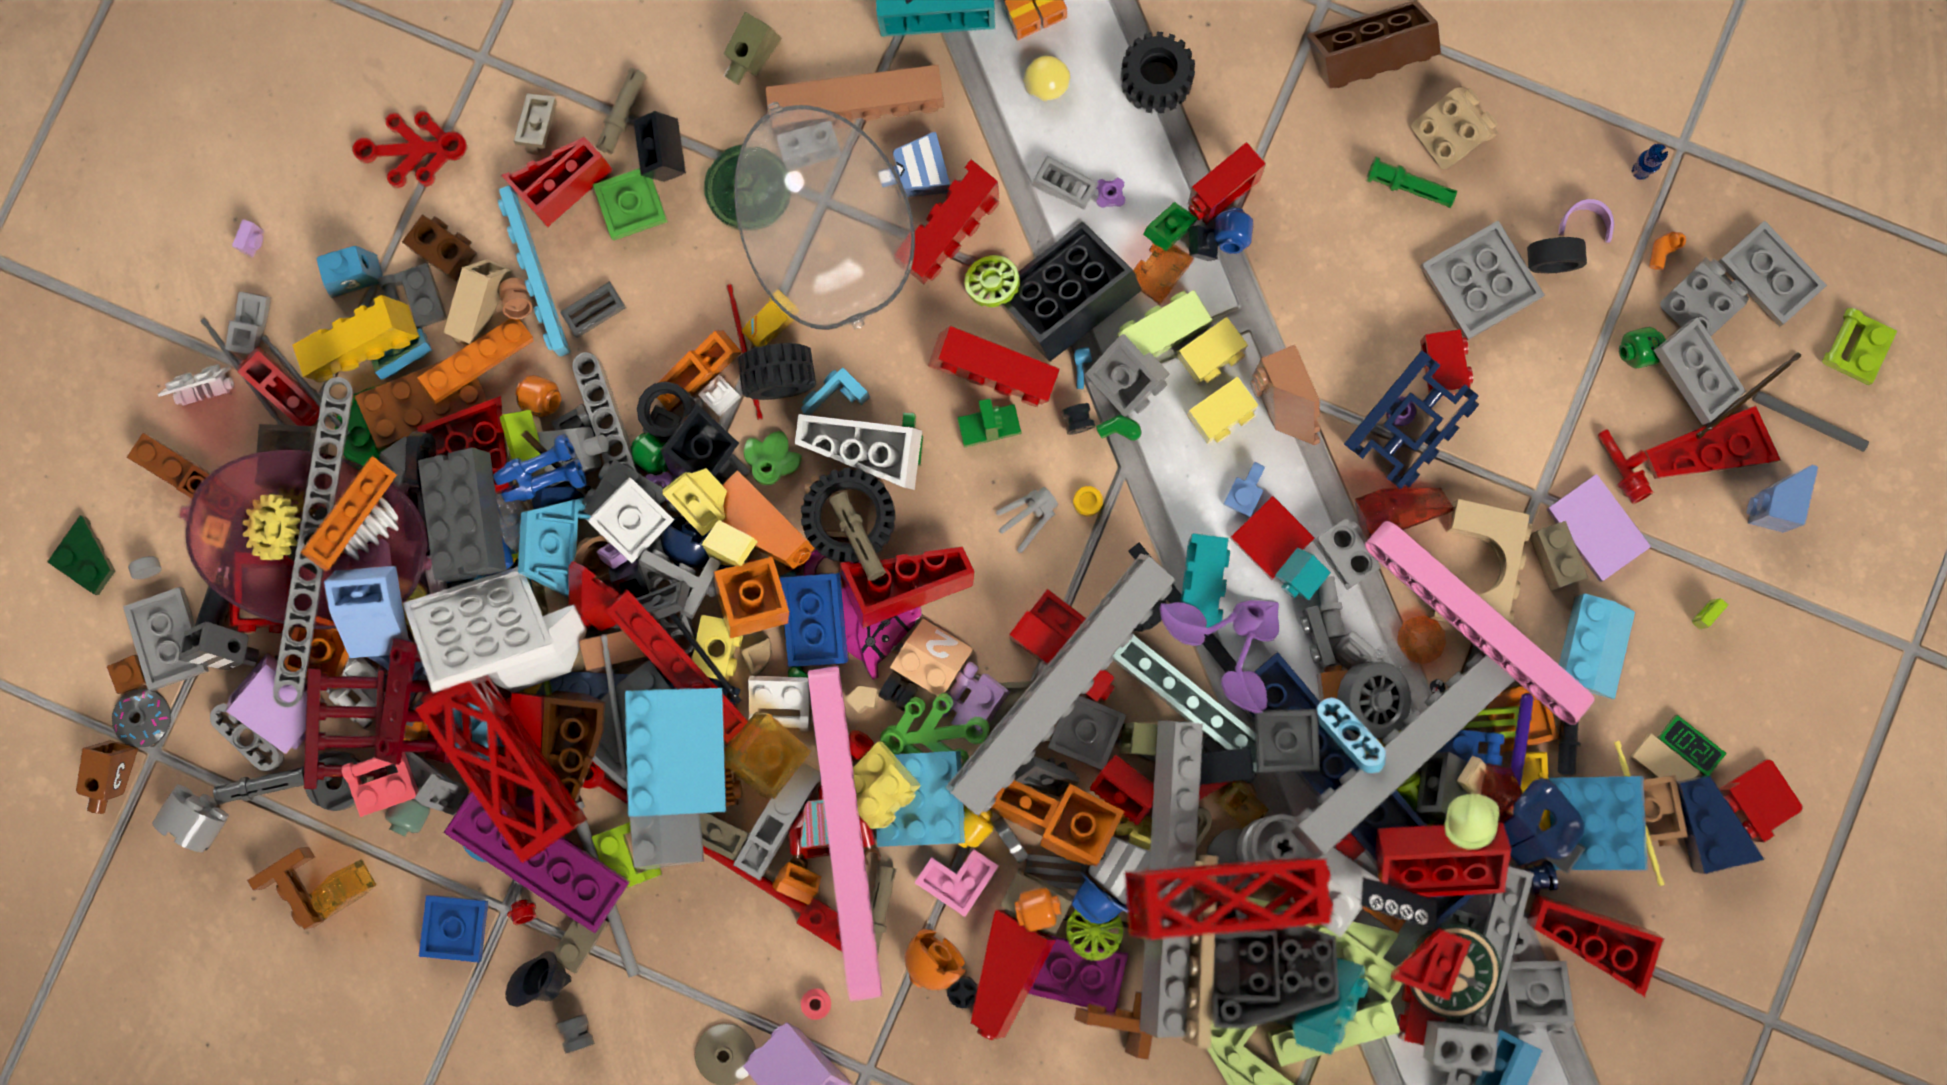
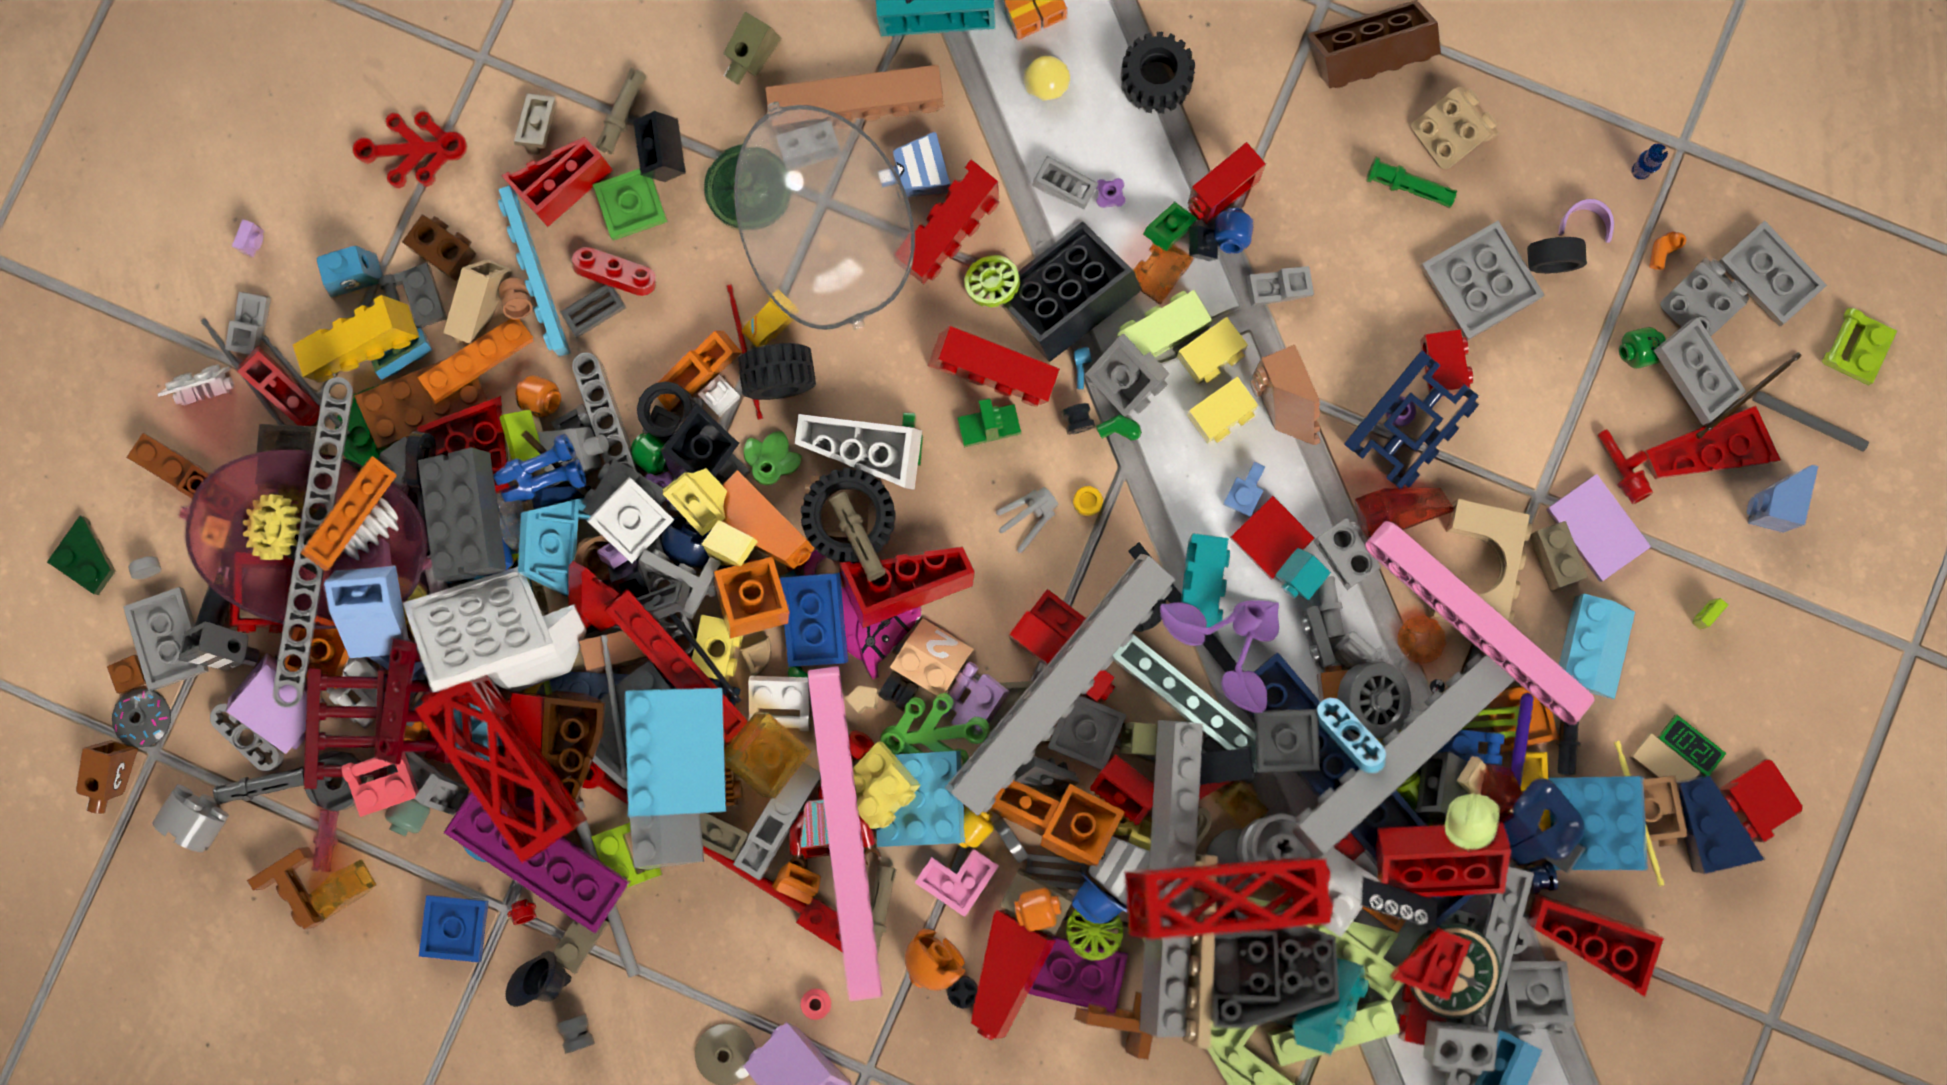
(325, 840): none -> clear pink pin
(623, 276): none -> plate
(851, 390): medium azure bracket -> none
(1280, 286): none -> light grey slope

